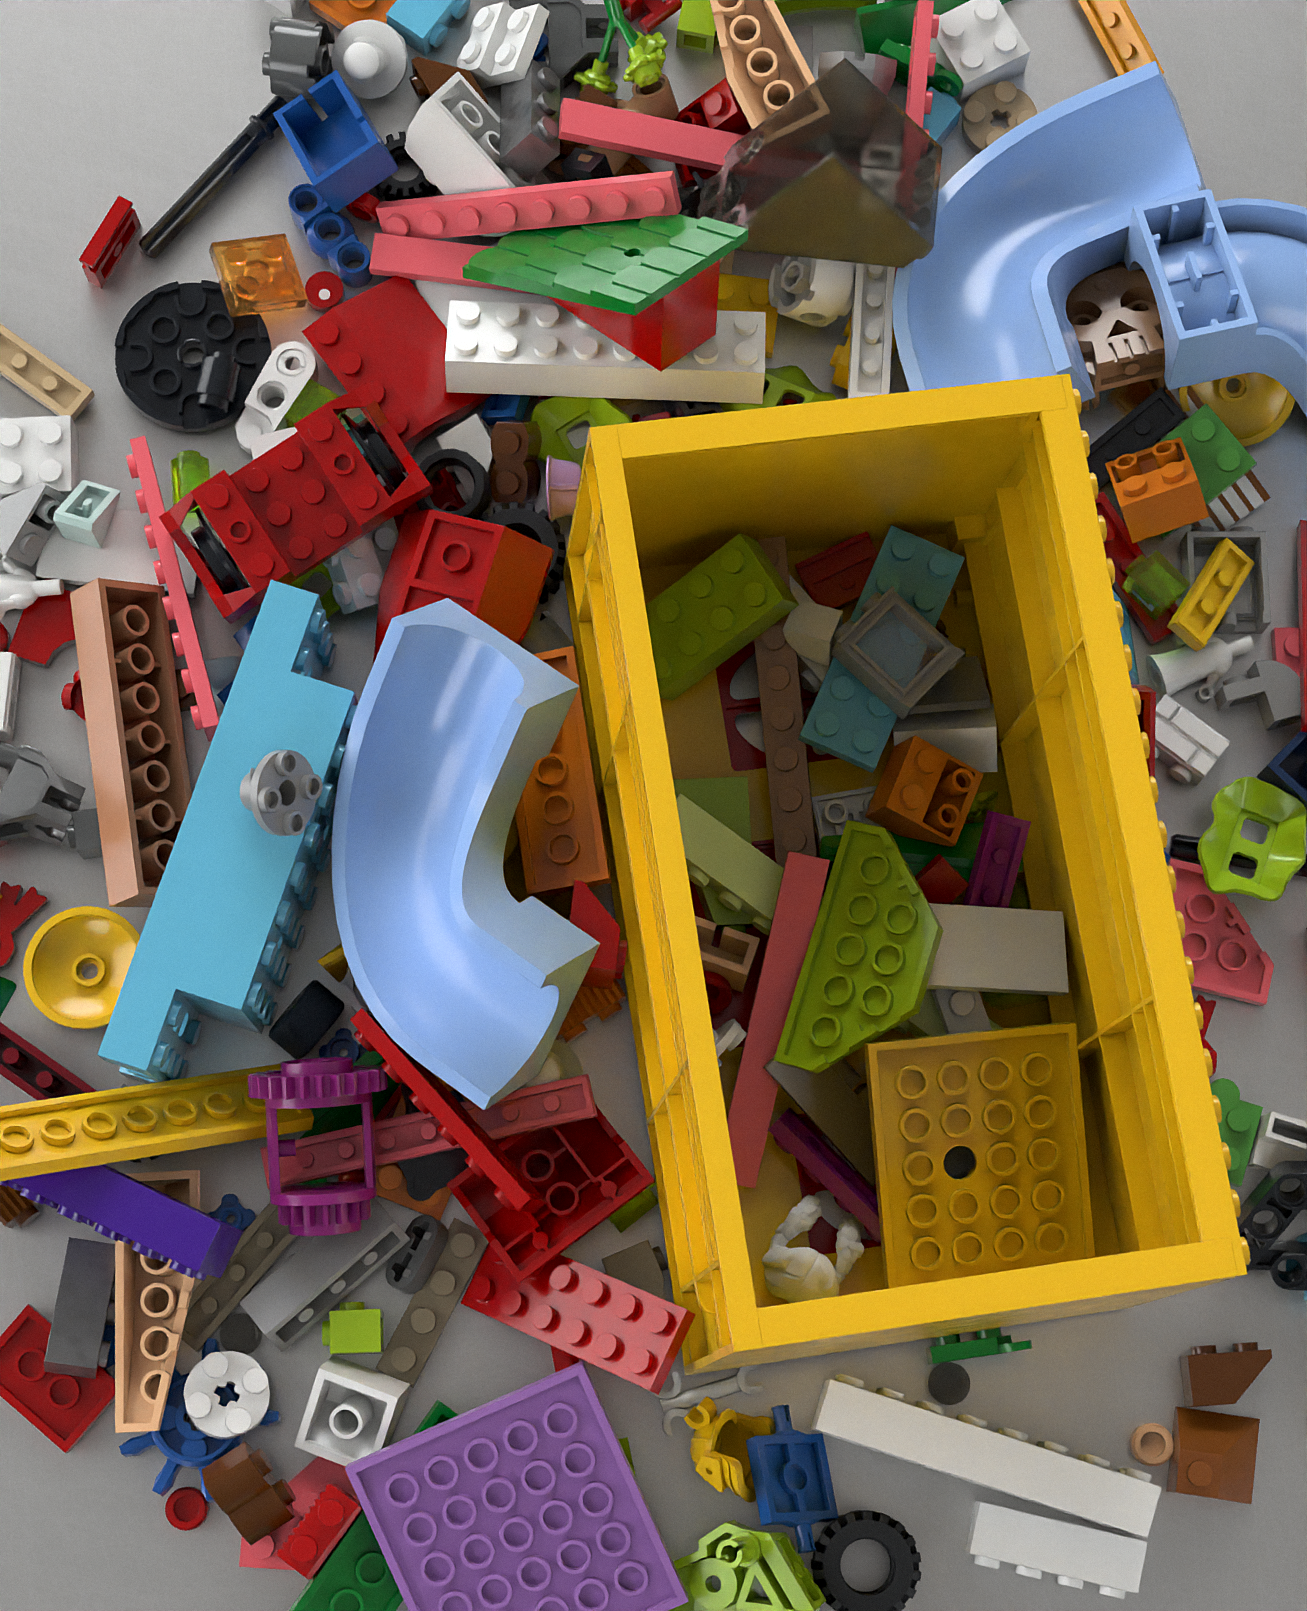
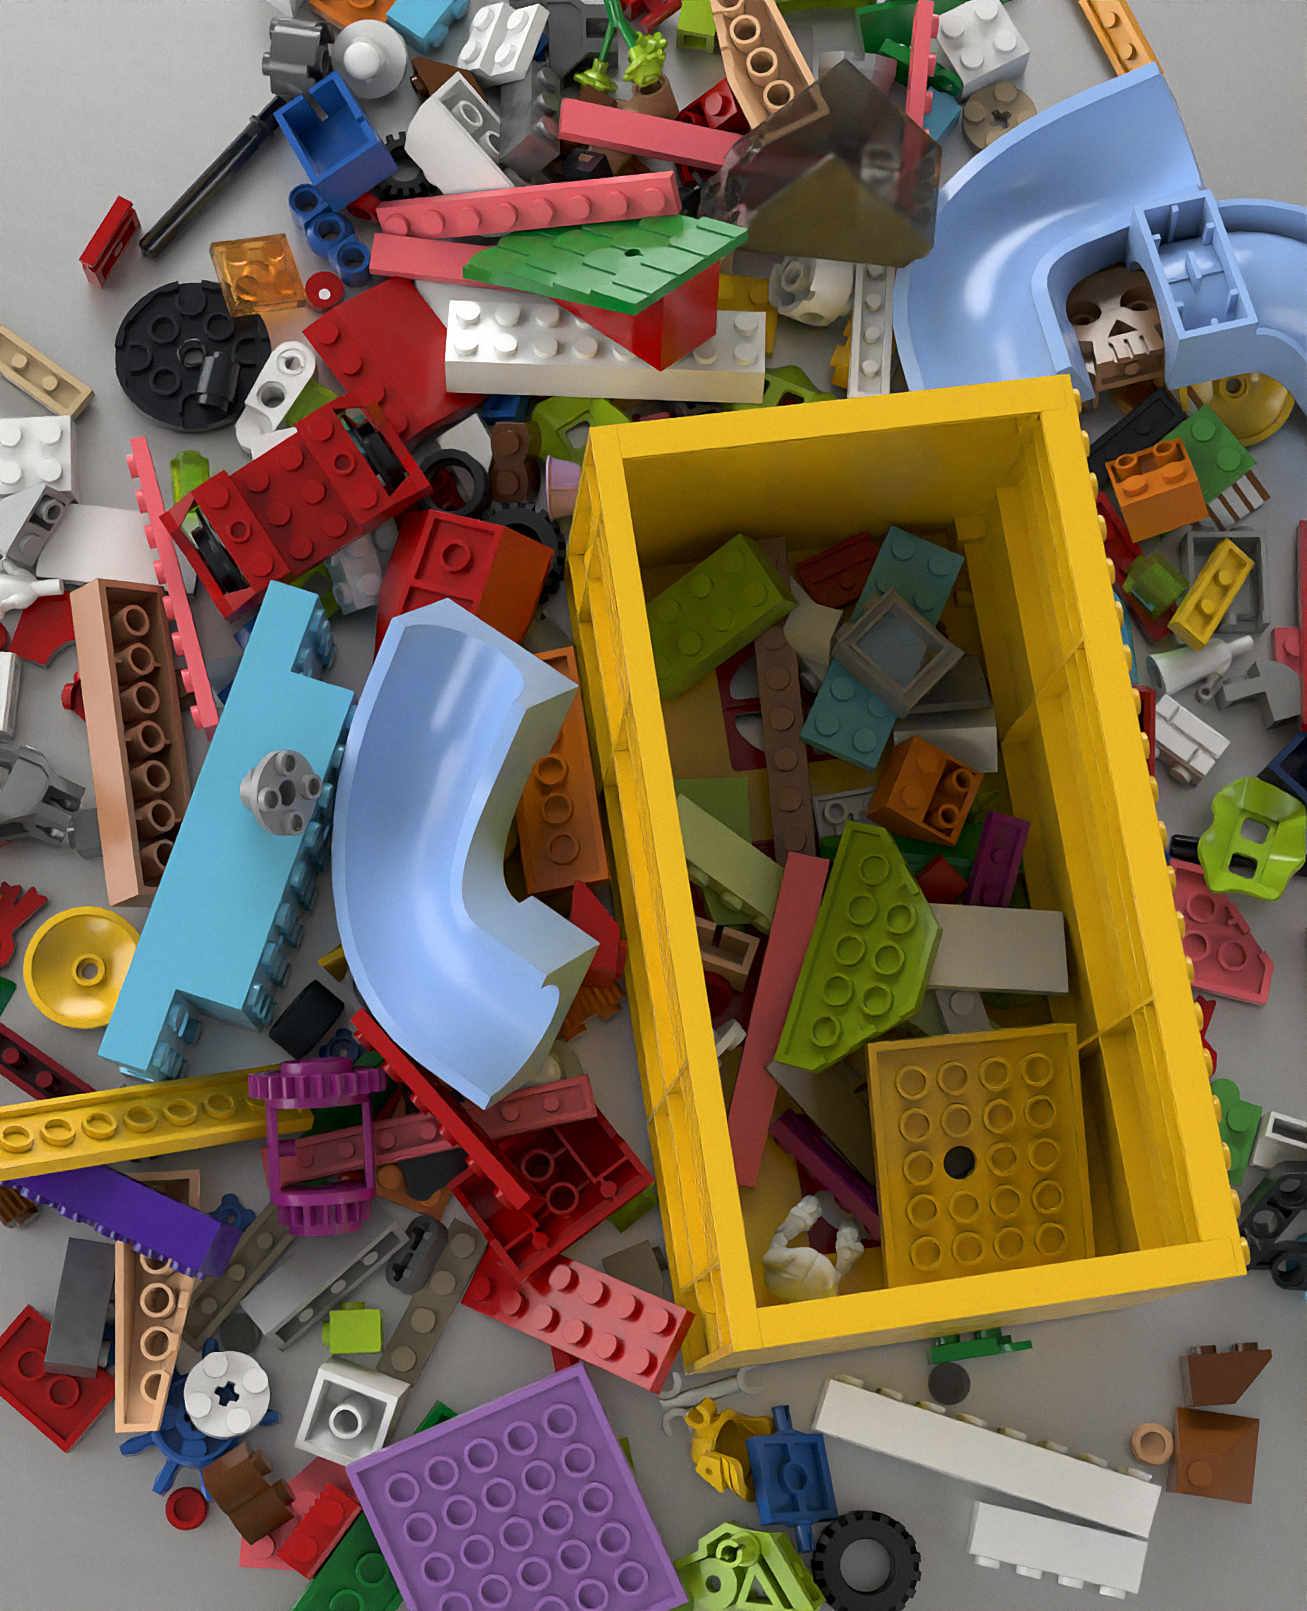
(87, 513): light aqua slope -> none

